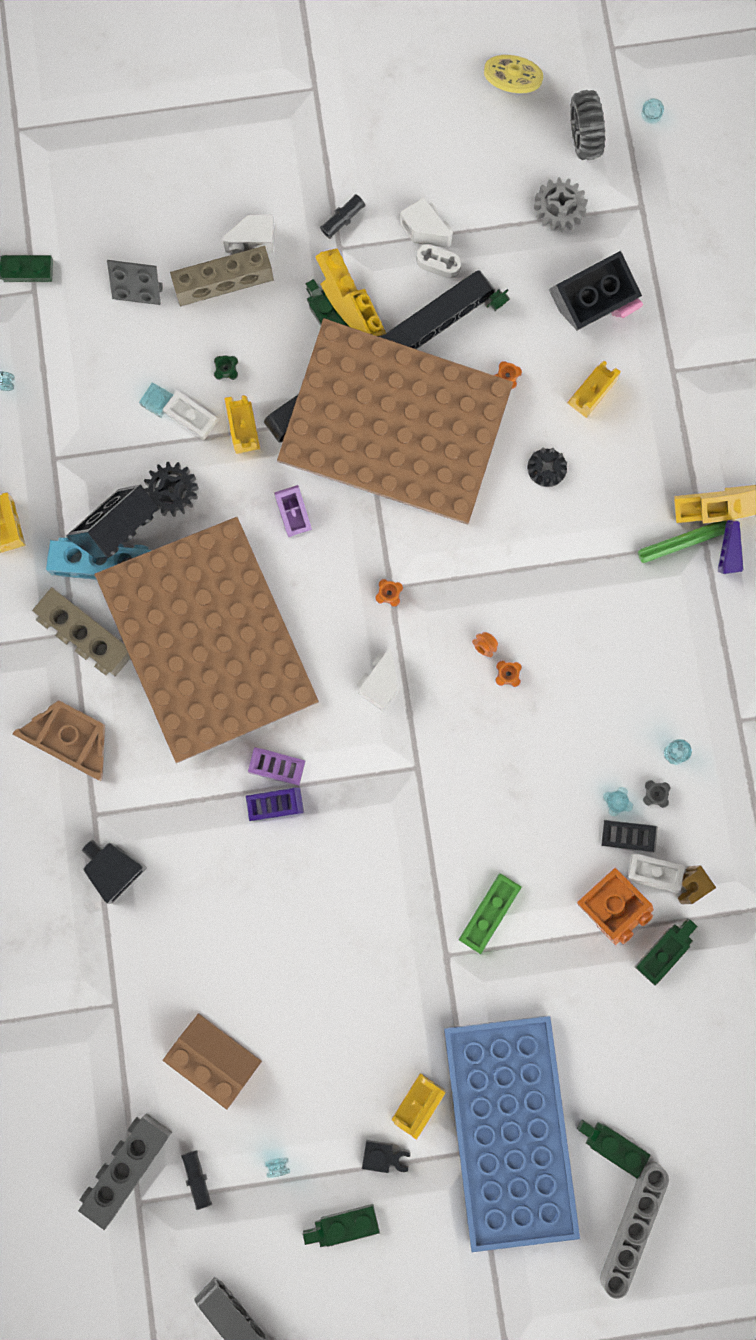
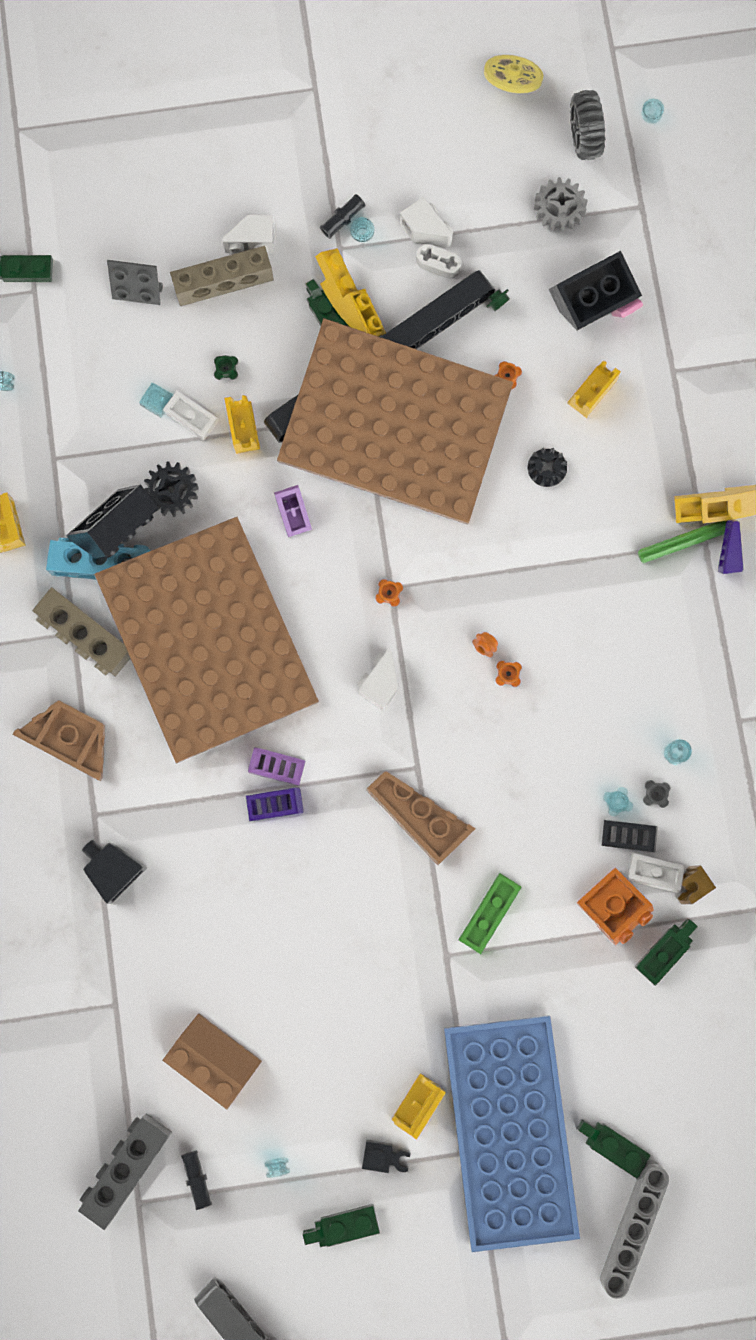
(362, 223): none -> clear light blue plate
(429, 825): none -> medium nougat wing

